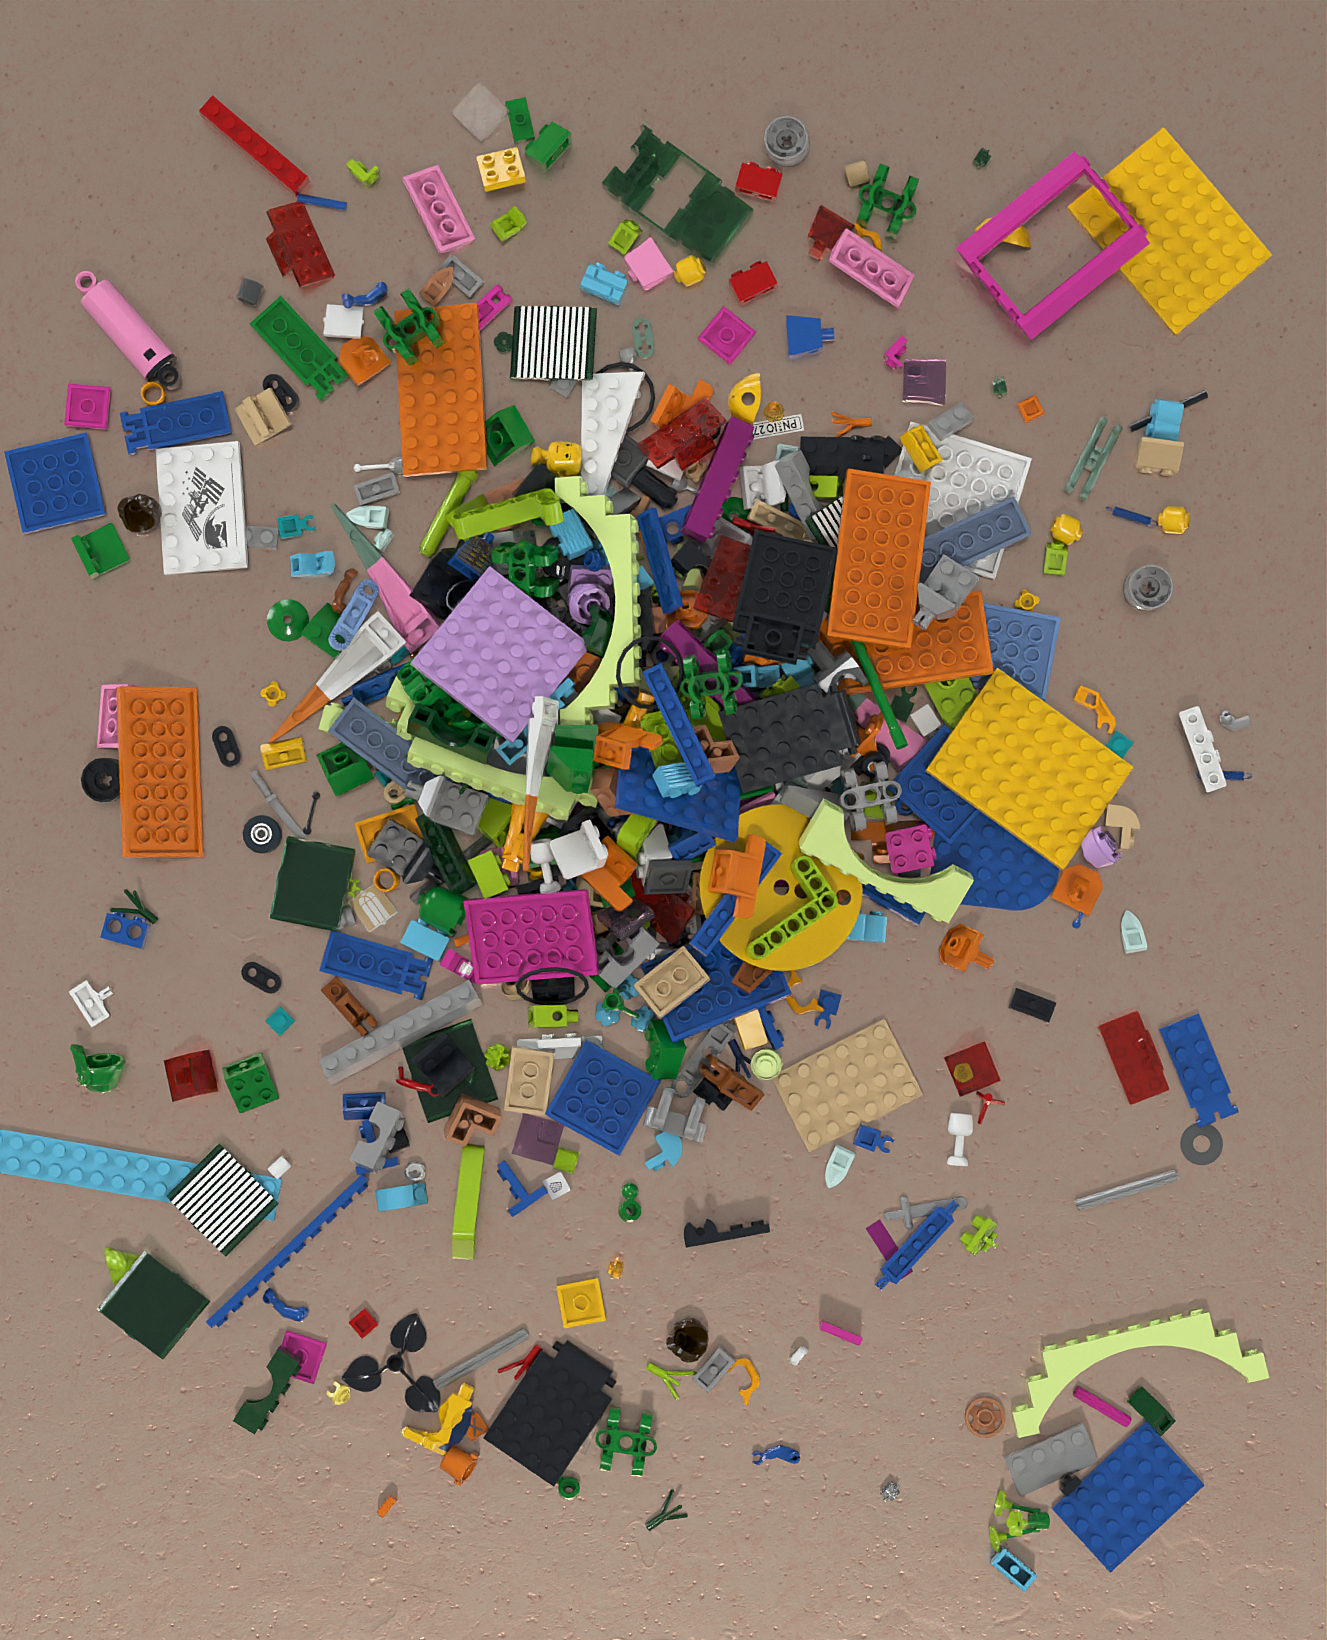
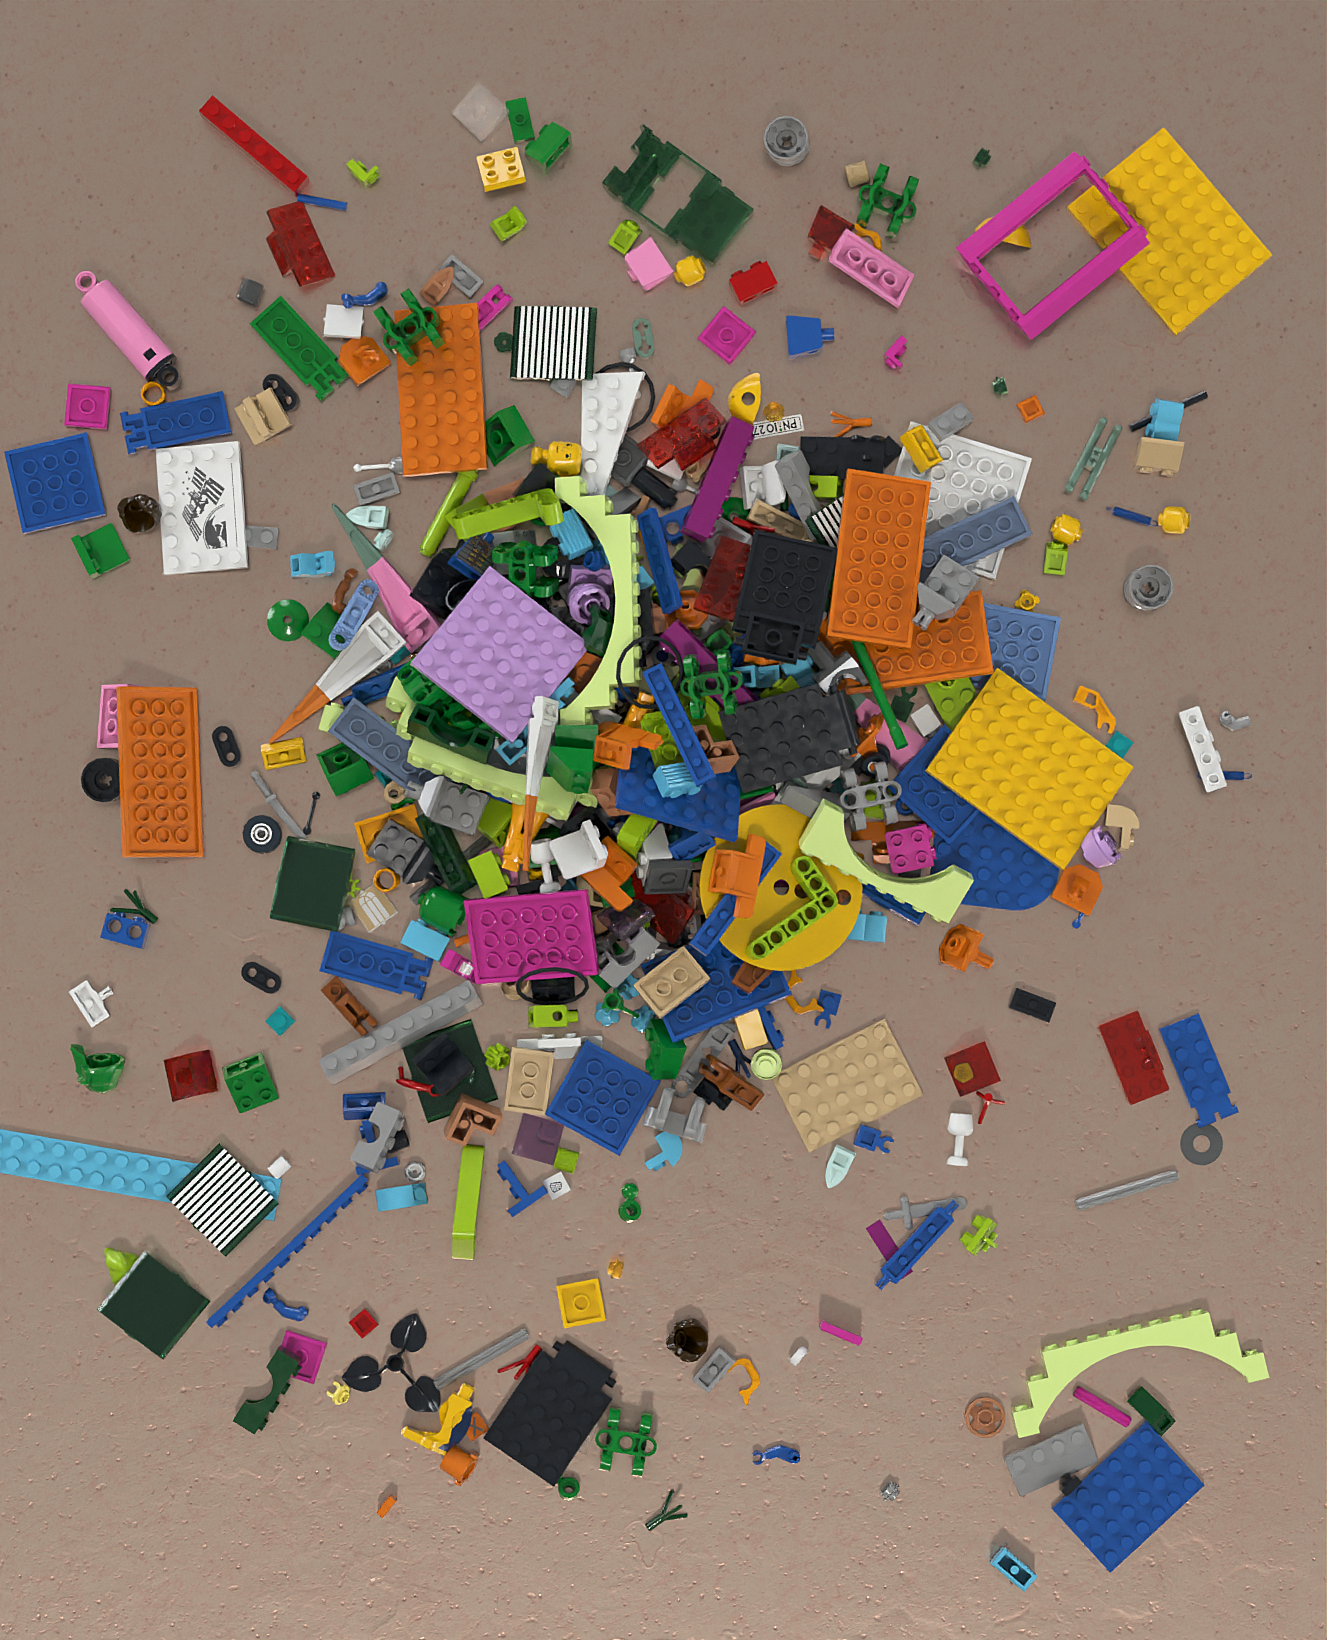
(279, 694): yellow plate -> none
(291, 526): teal plate -> none
(438, 209): bright pink slope -> none
(604, 283): medium azure brick -> none
(665, 1375): lime plant -> none
(711, 1235): black hinge -> none
(758, 181): red brick -> none
(924, 381): clear purple plate -> none
(1015, 1522): lime plant -> none
(1132, 933): light aqua plate -> none

